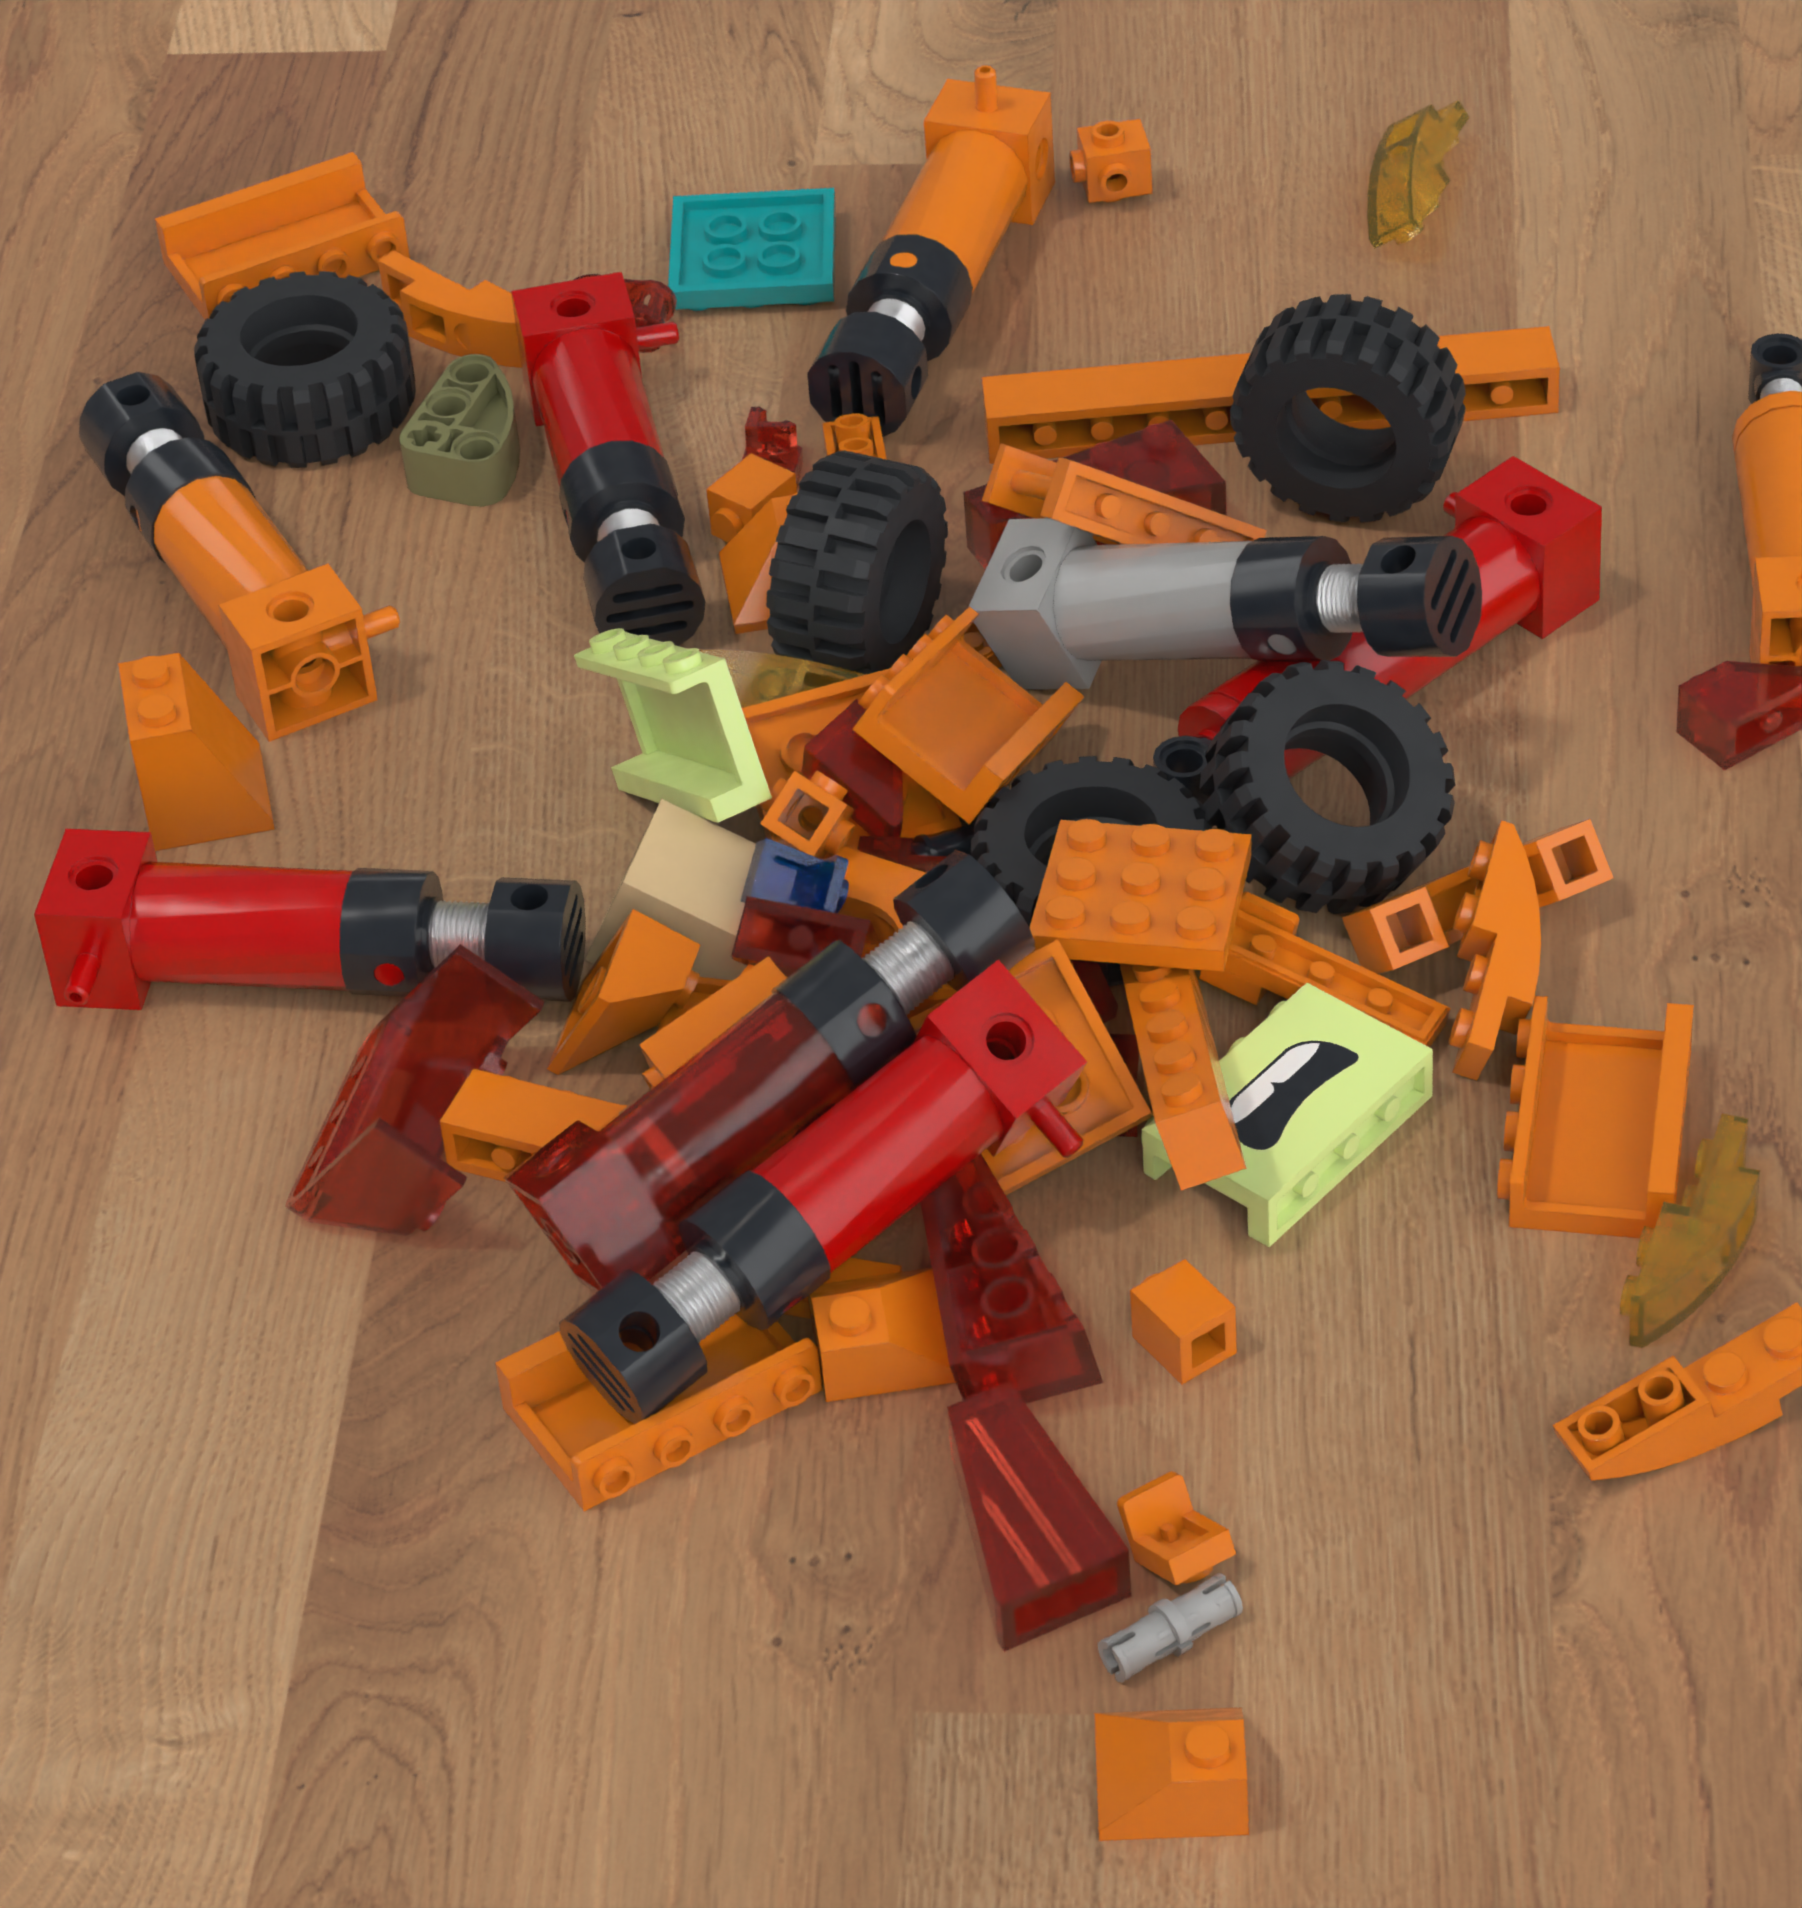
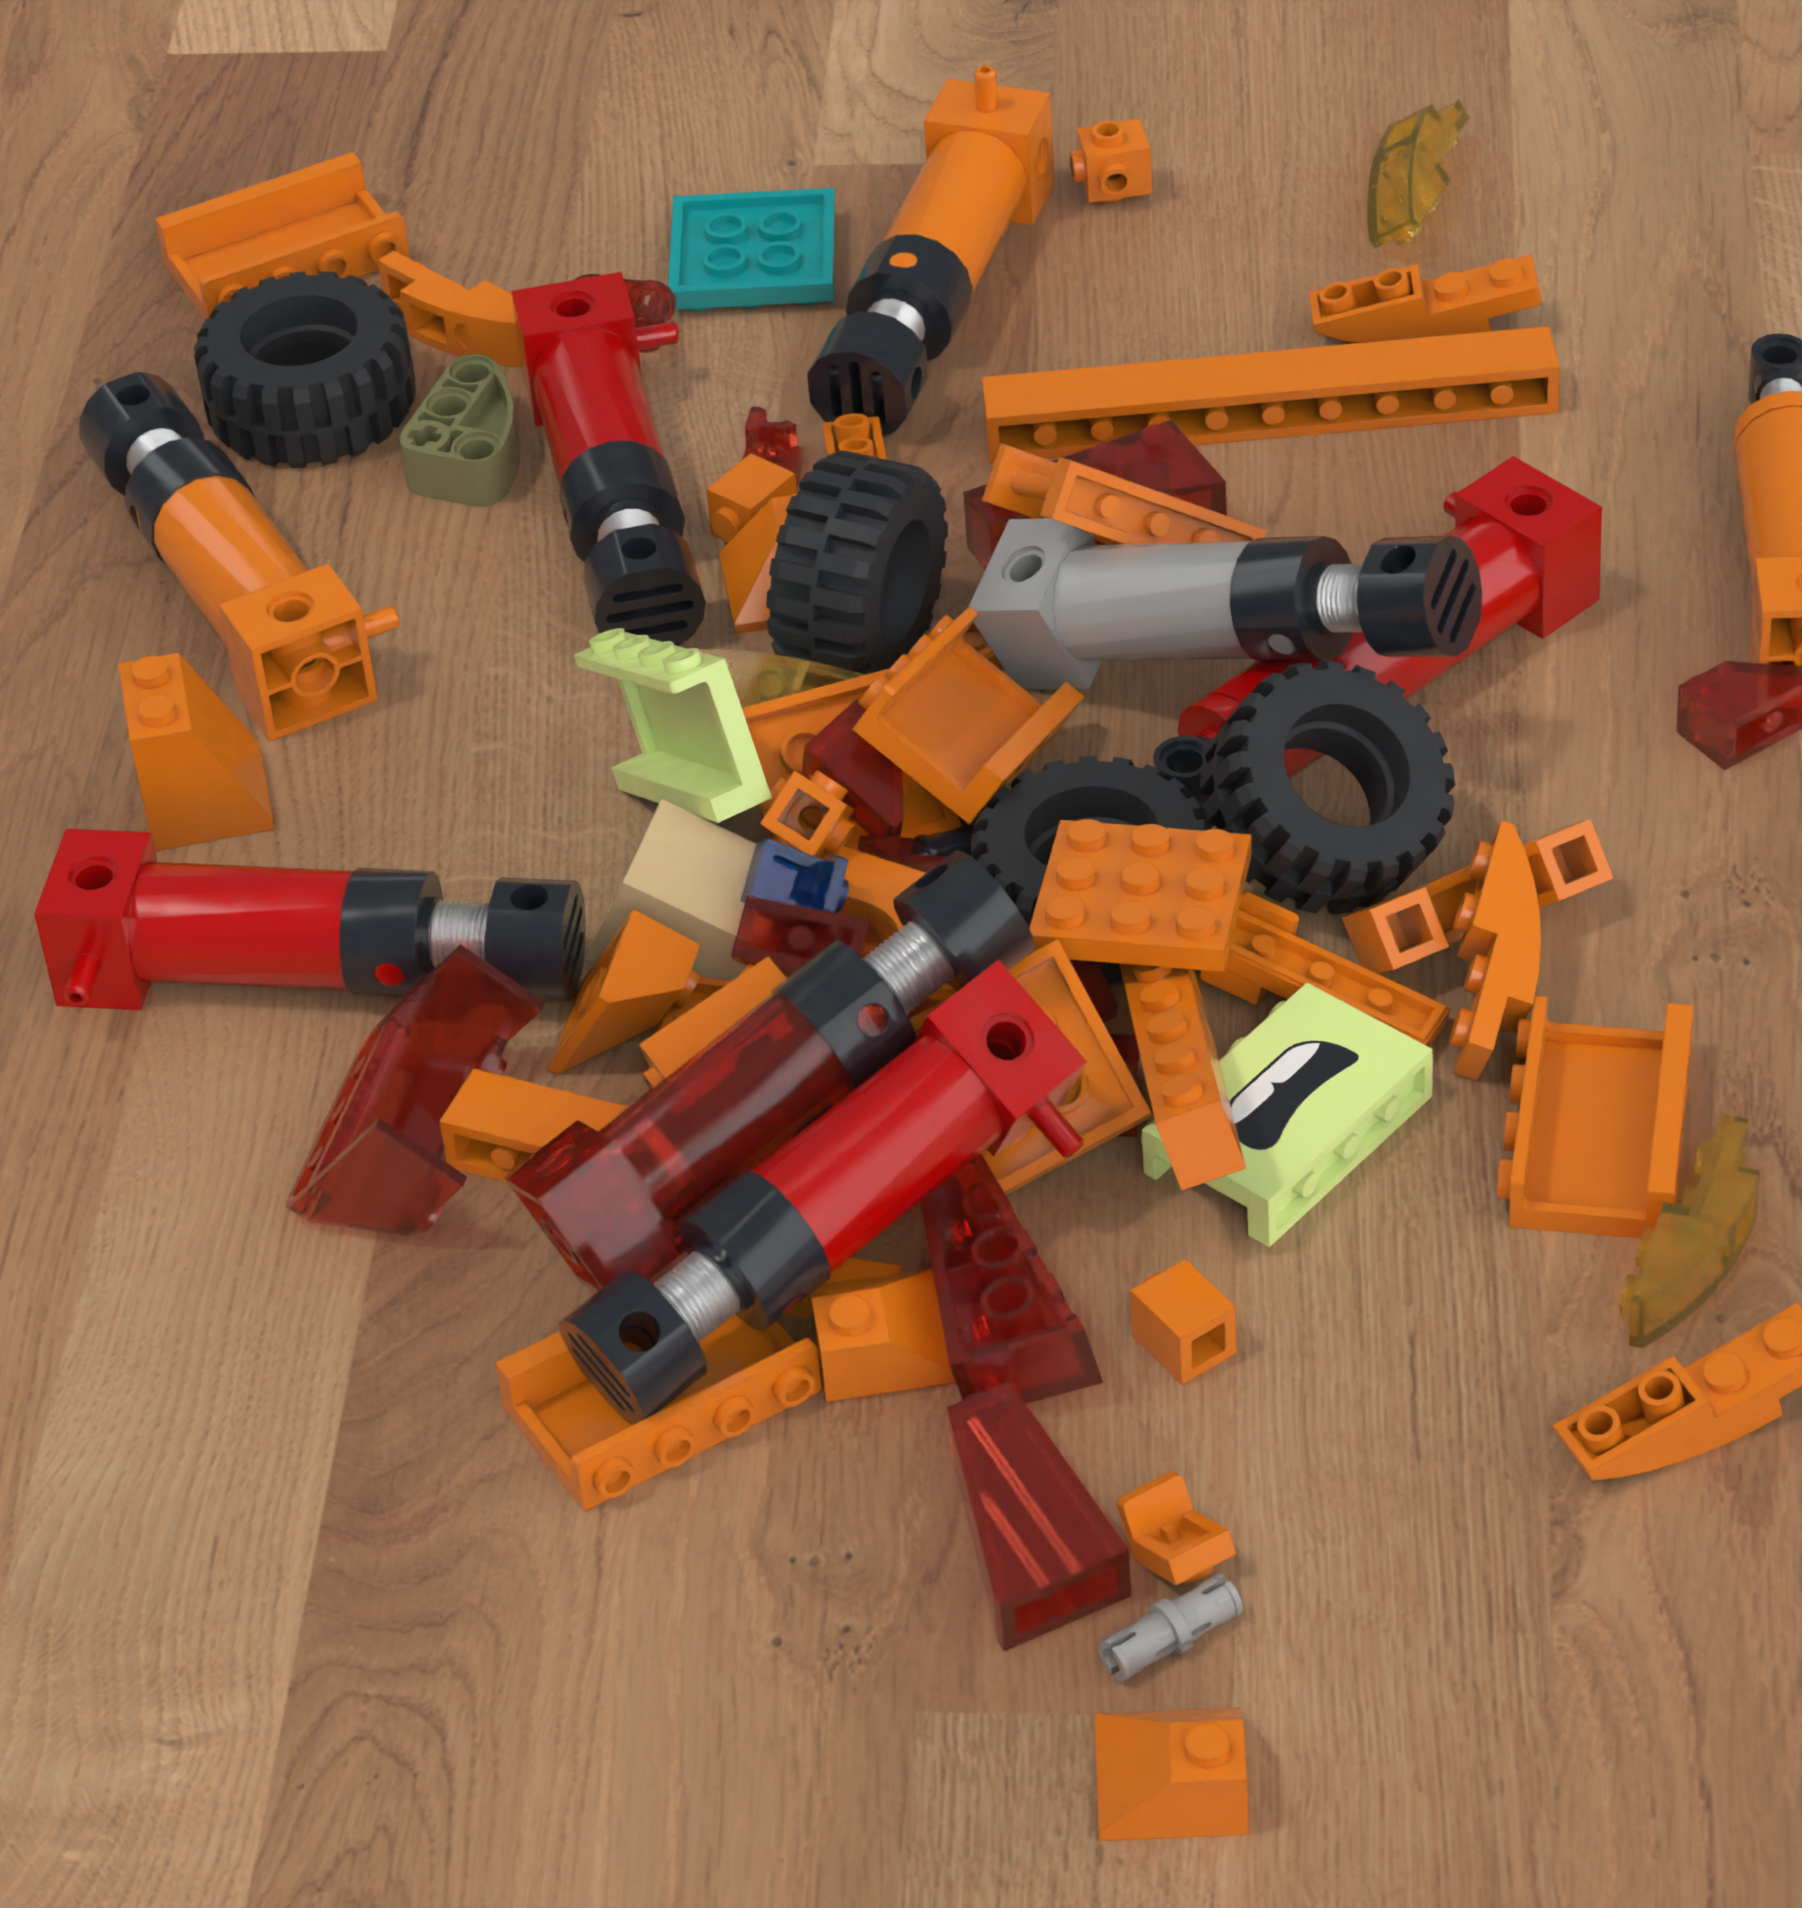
(1370, 355): black tyre -> none
(1405, 307): none -> orange slope

